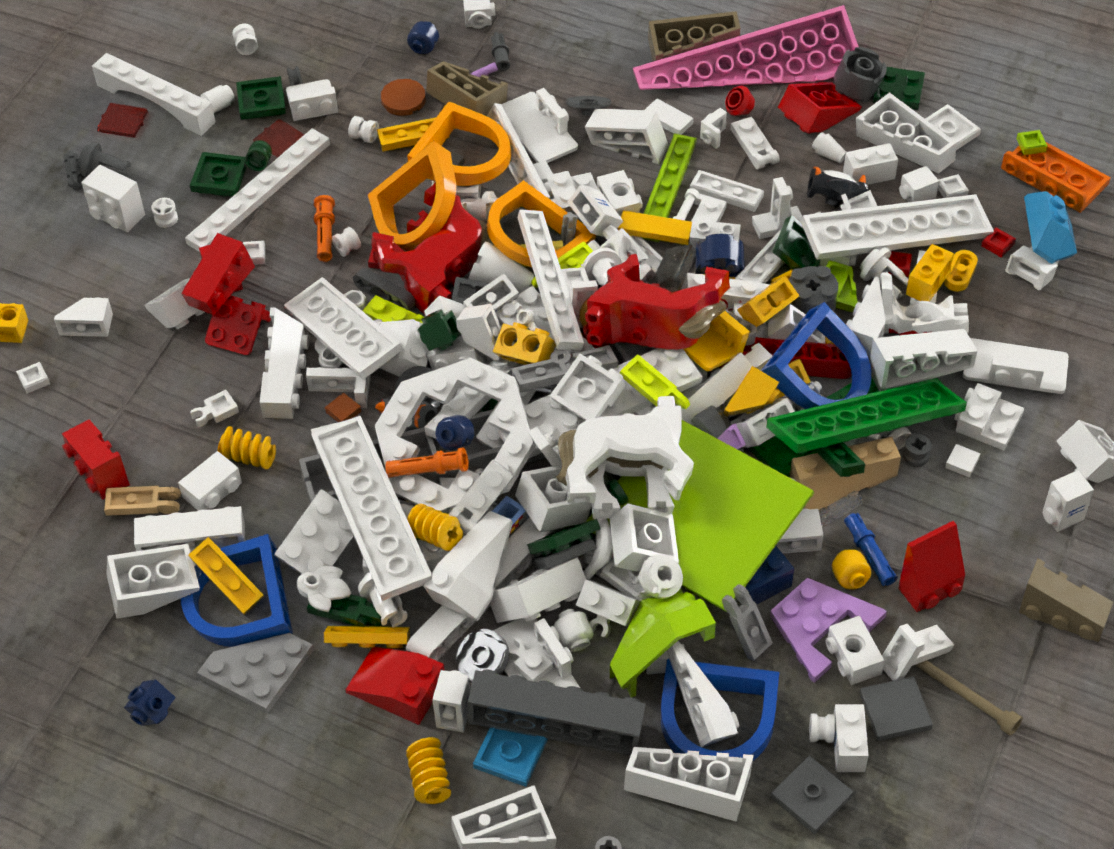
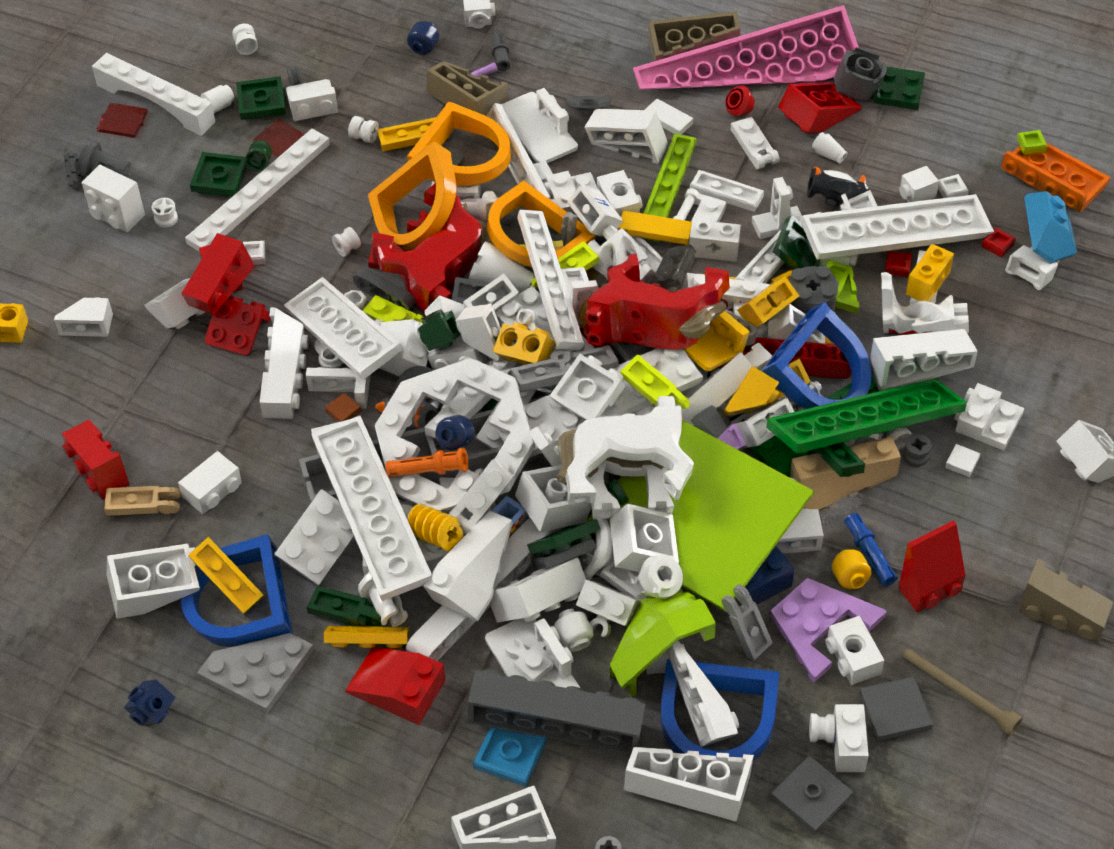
(33, 377): white tile -> none
(216, 407): white plate -> none
(222, 526): white brick -> none
(246, 449): yellow piece -> none
(324, 220): orange pin -> none
(325, 587): white plate -> none
(403, 97): dark orange tile -> none
(428, 771): yellow piece -> none
(451, 700): white brick -> none
(481, 652): tile -> none
(599, 262): white piece -> none
(712, 127): white bracket -> none
(720, 252): dark blue brick -> none
(869, 316): white slope -> none
(875, 162): white brick -> none
(877, 263): white piece -> none
(907, 133): white wedge -> none
(912, 647): white bracket -> none
(954, 125): white plate -> none
(962, 270): yellow plate -> none
(1019, 366): white bracket -> none
(1067, 501): white brick -> none

